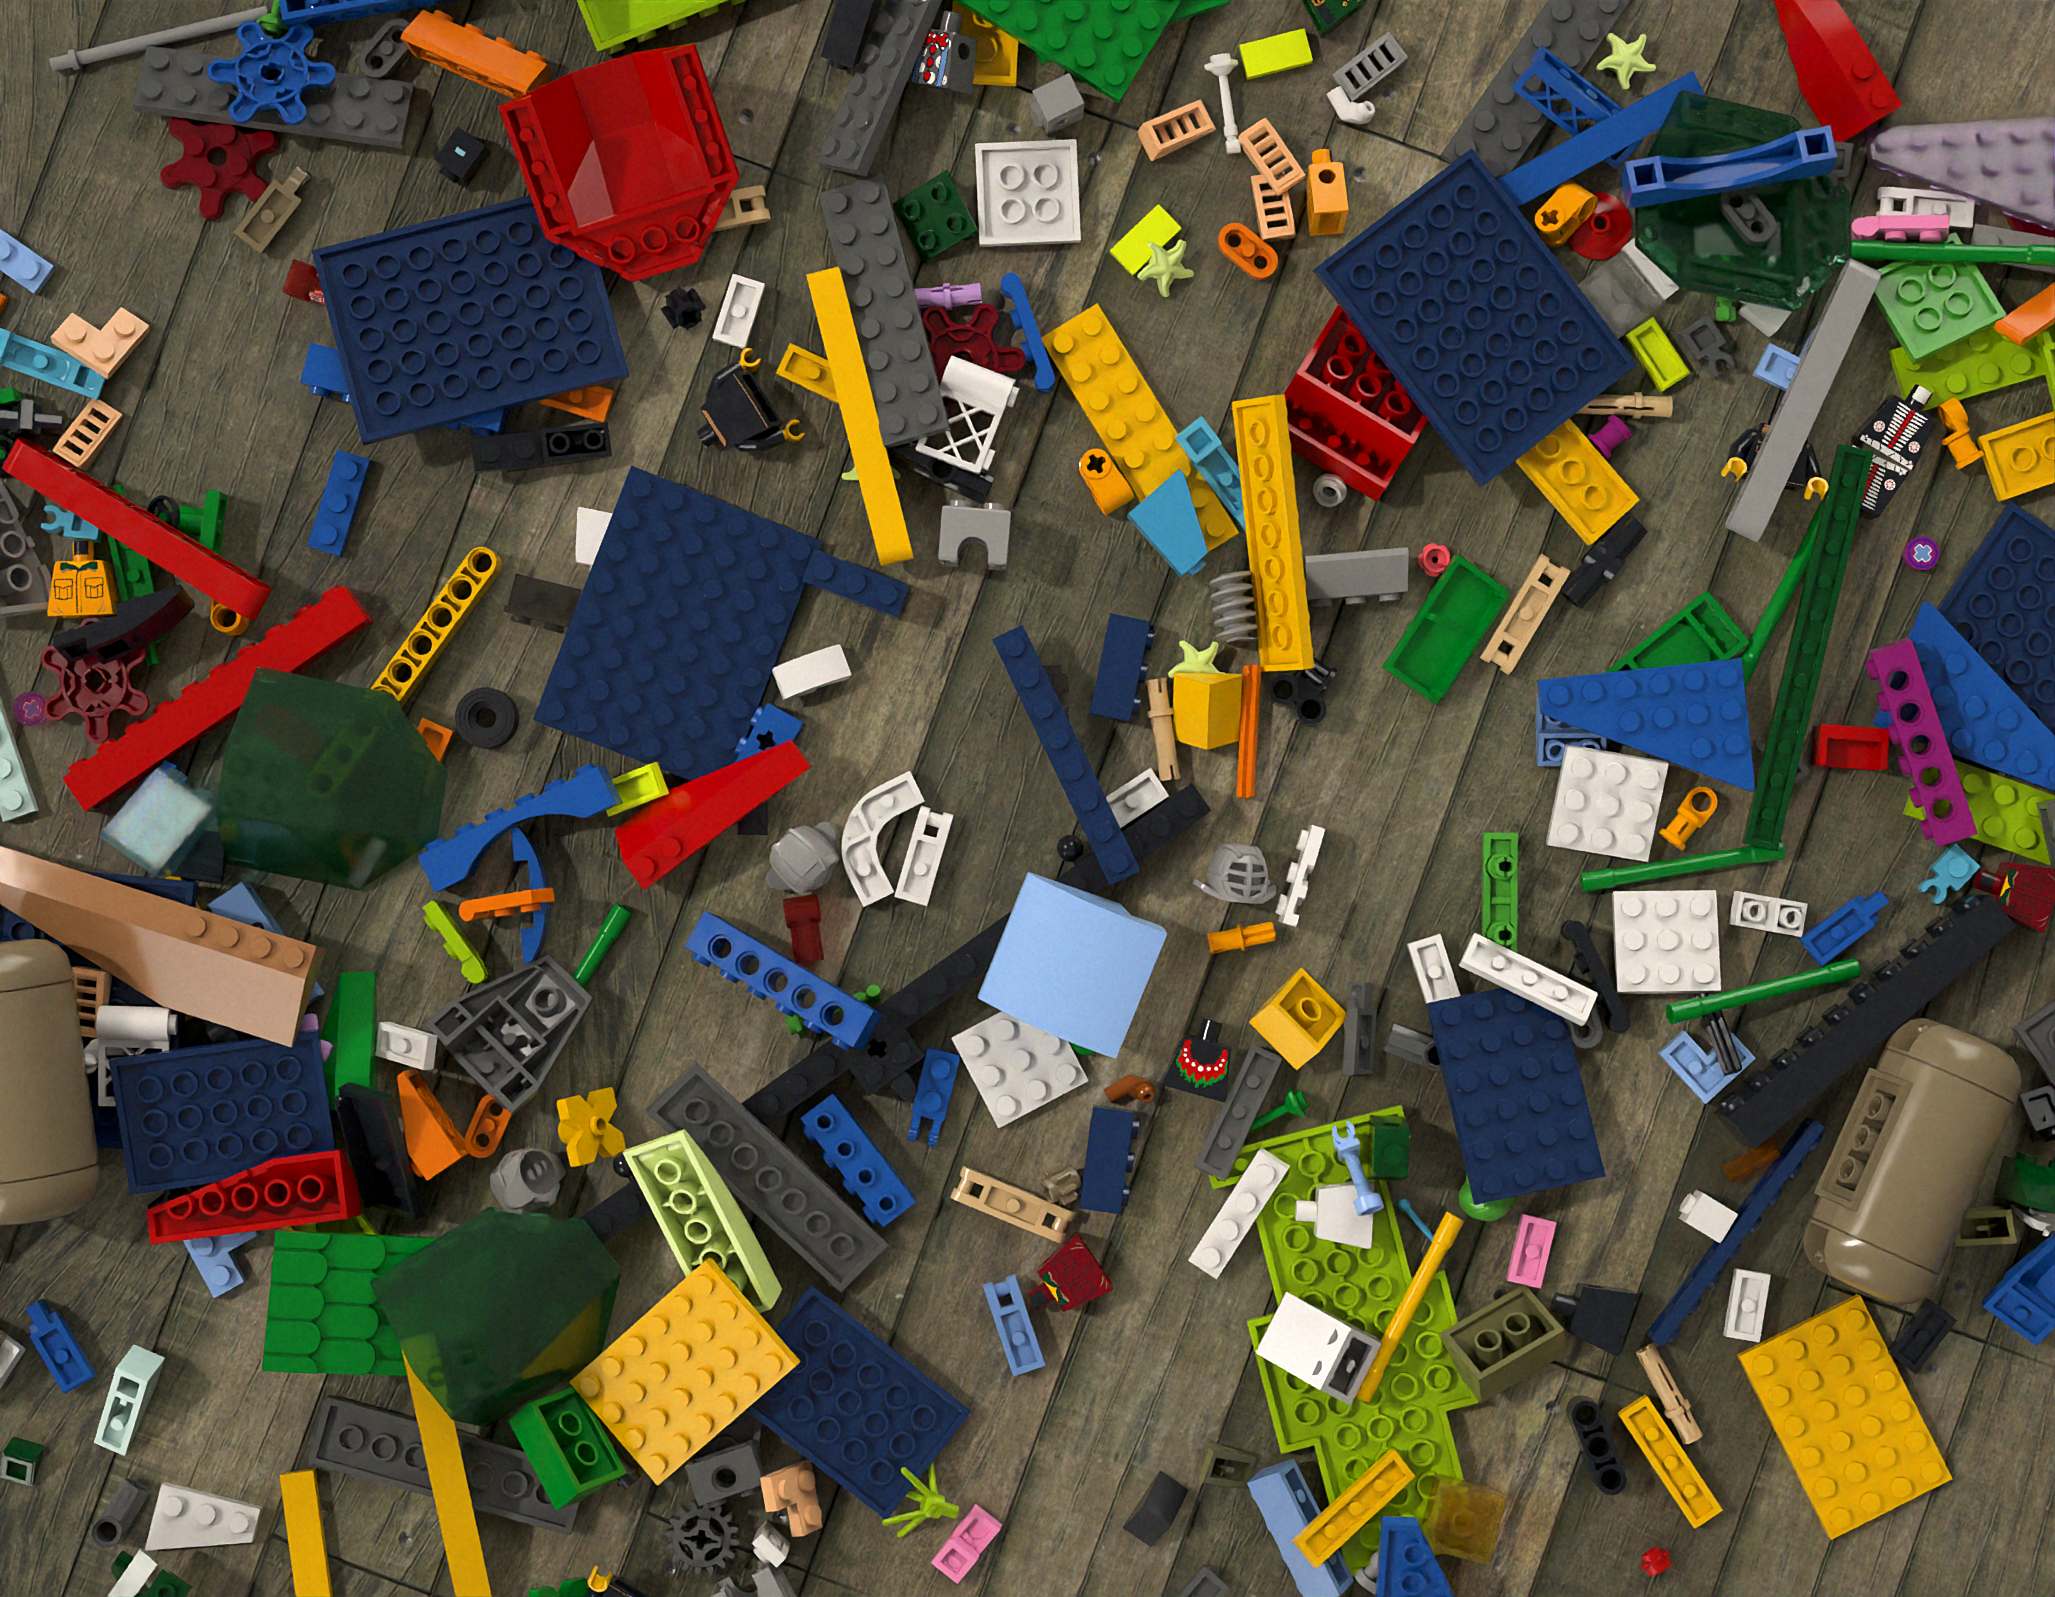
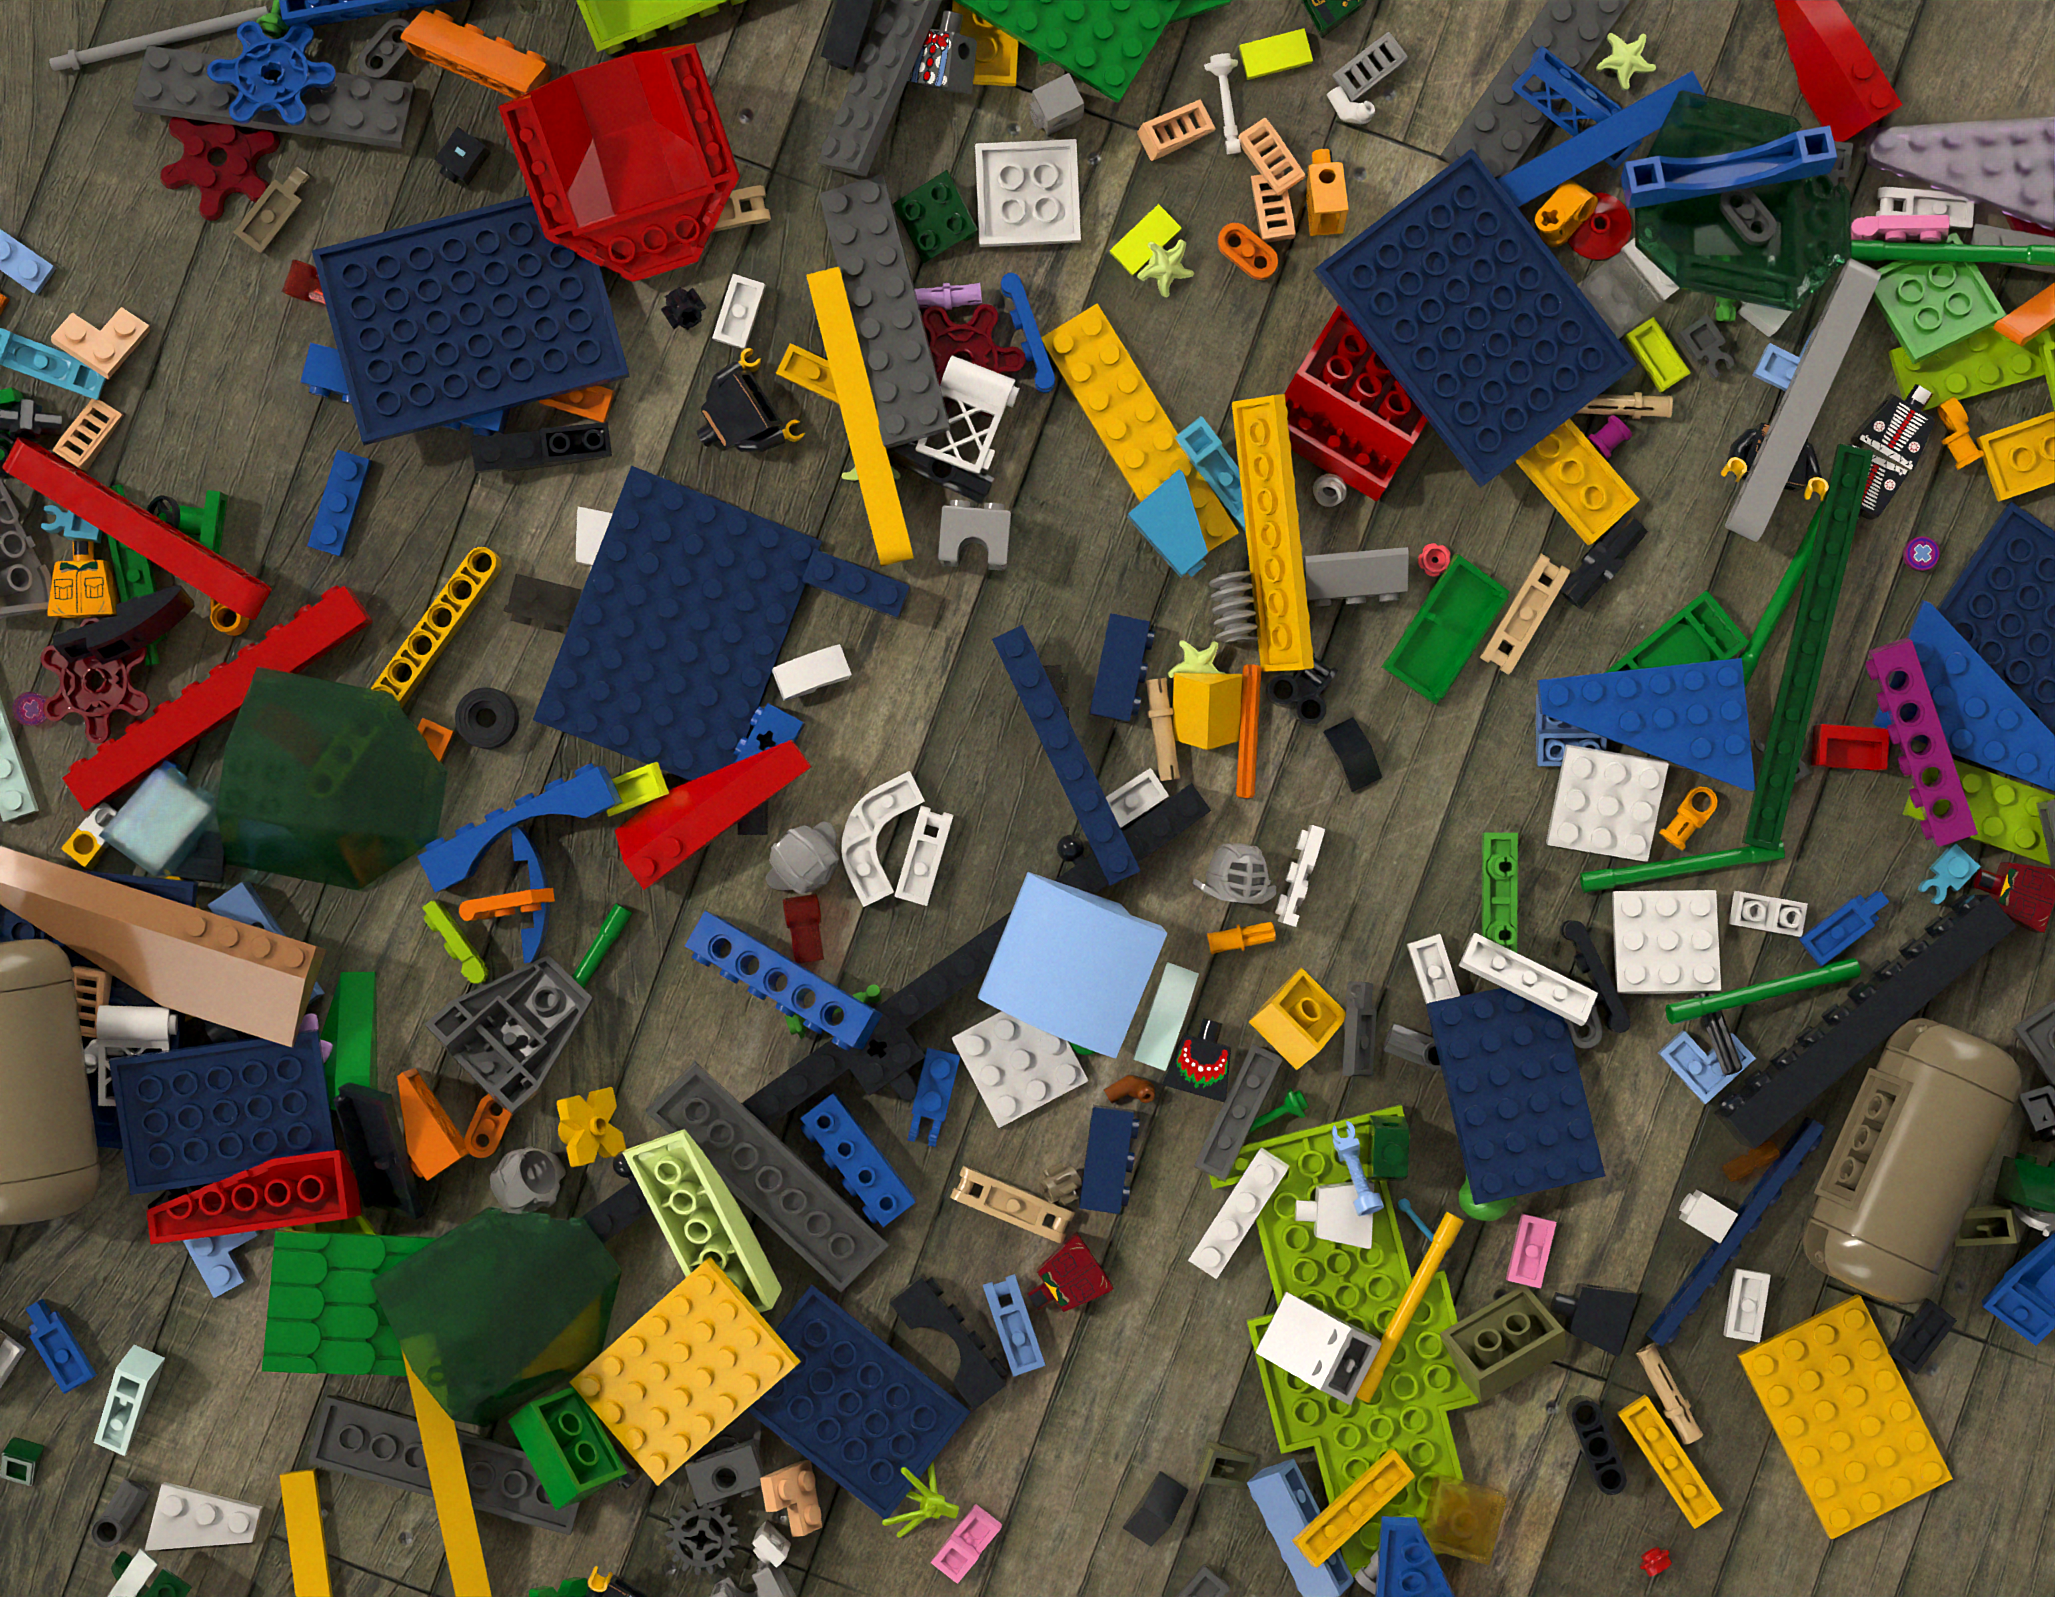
(85, 843): none -> leg
(406, 1045): white plate -> none
(923, 1306): none -> black arch
(1108, 487): light orange piece -> none
(1166, 1016): none -> light aqua slope
(1353, 754): none -> black slope

